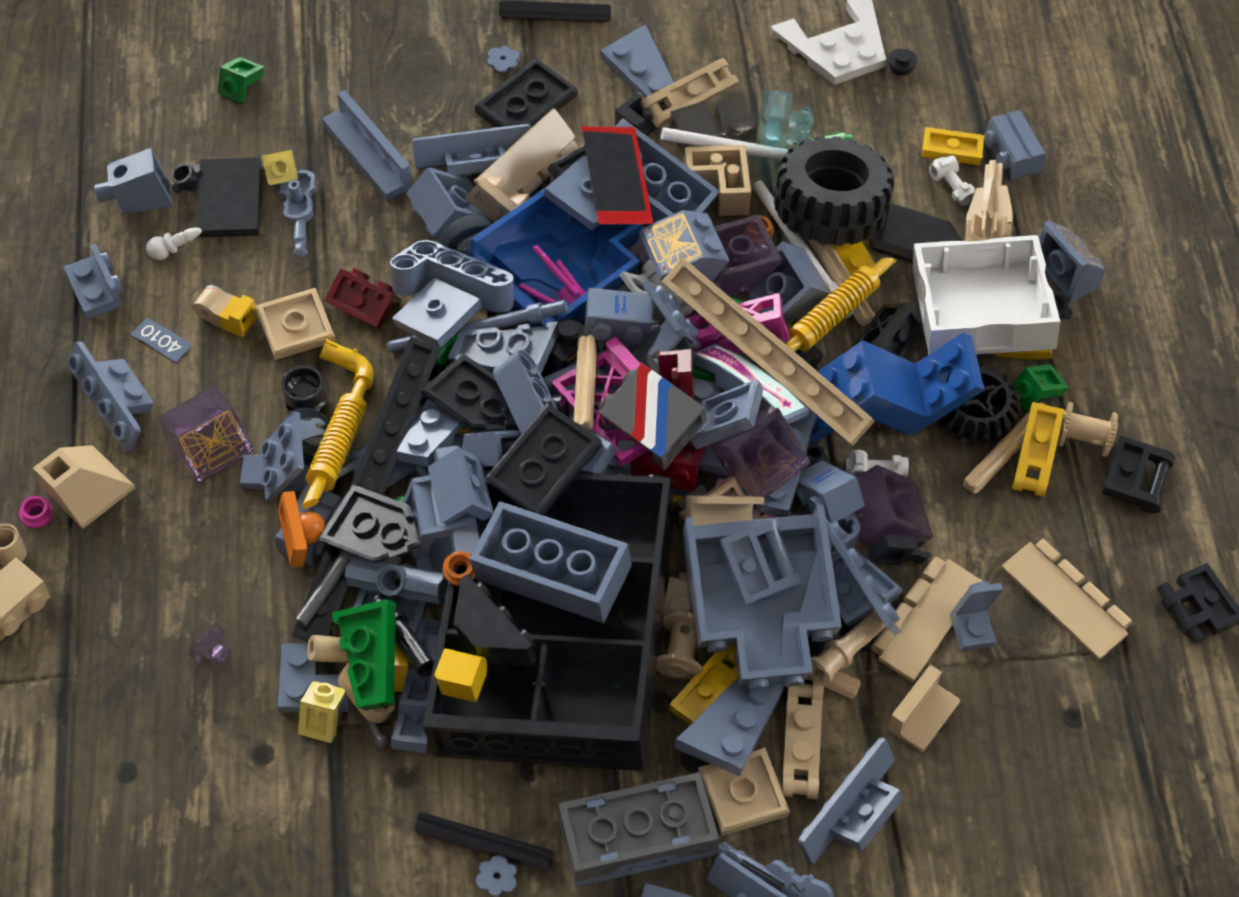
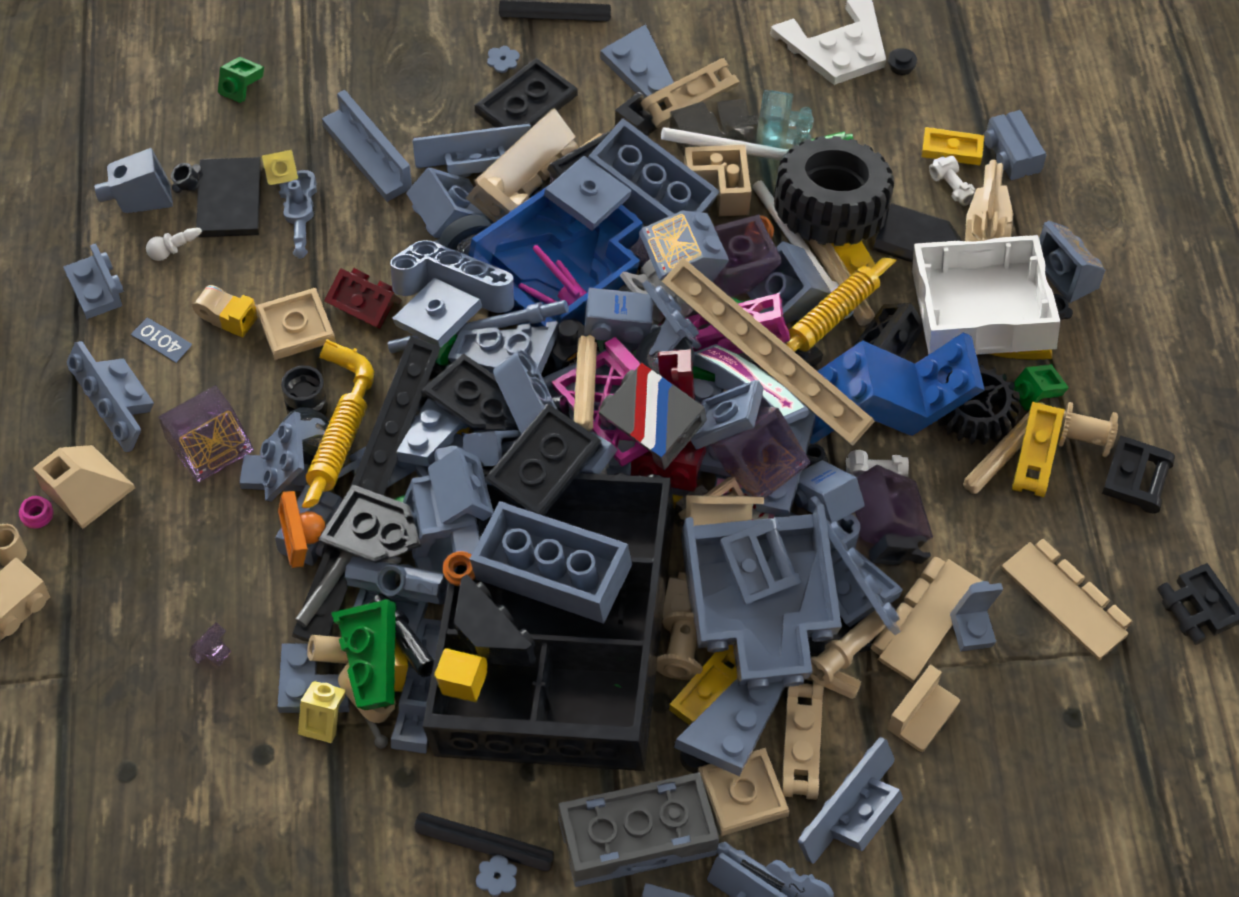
(616, 175): black sticker -> none

